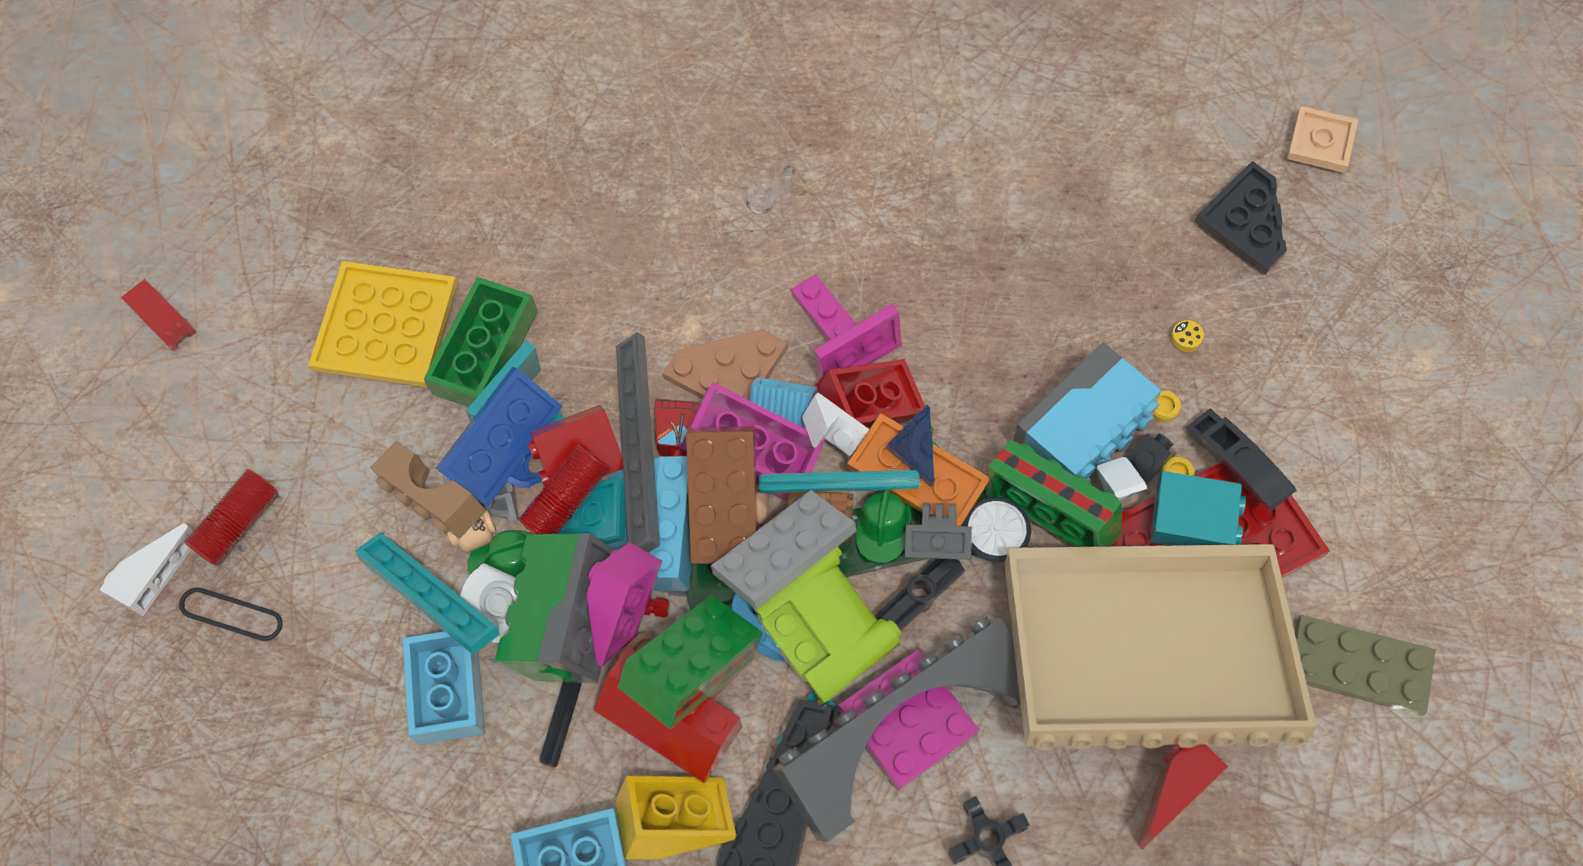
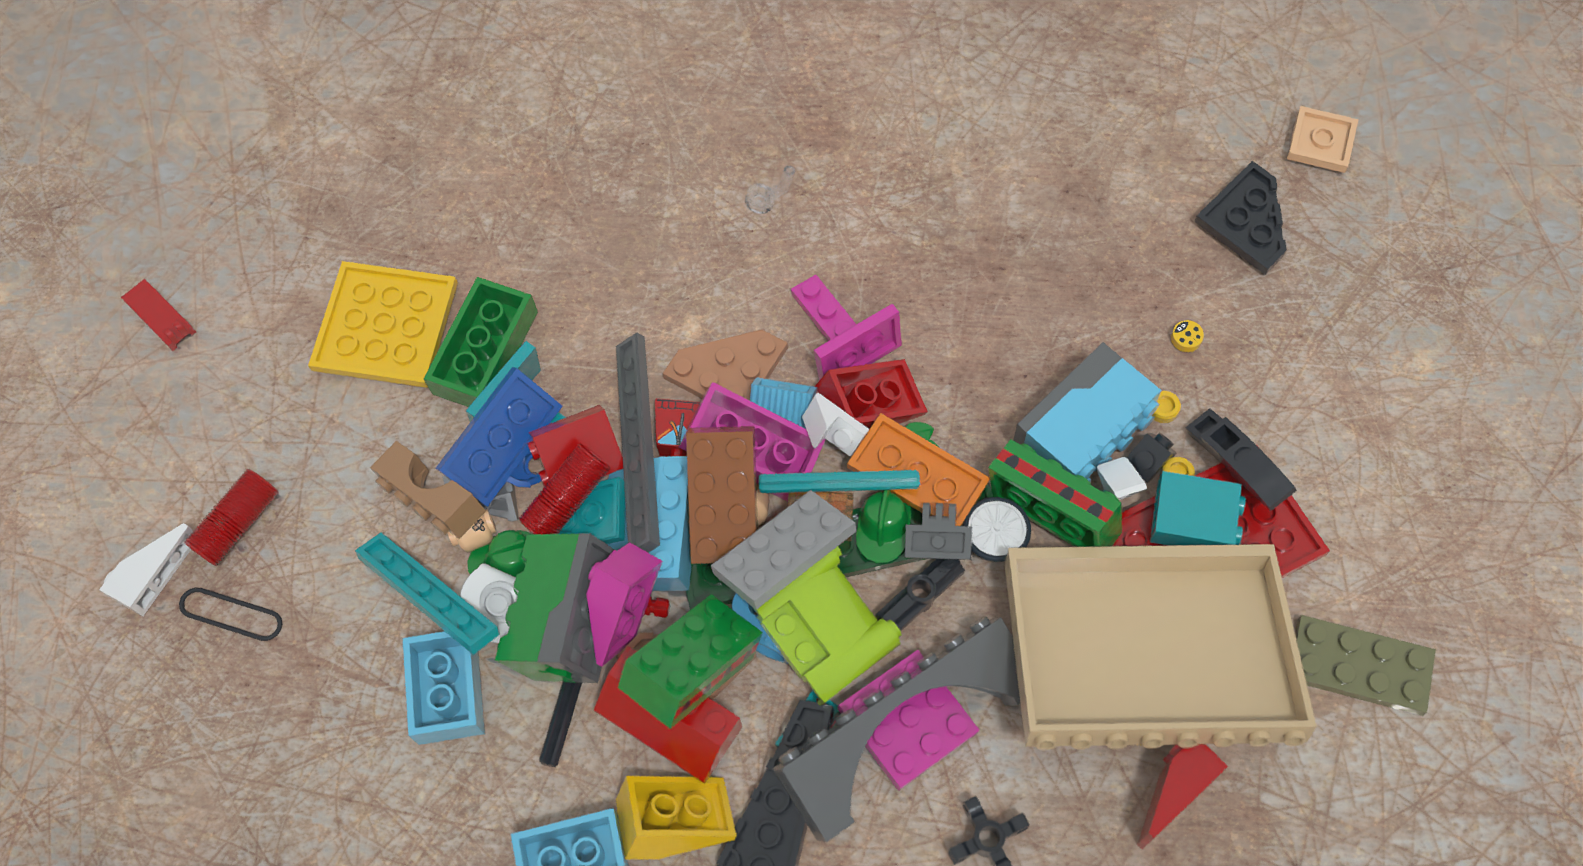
(915, 446): clear blue tile -> none

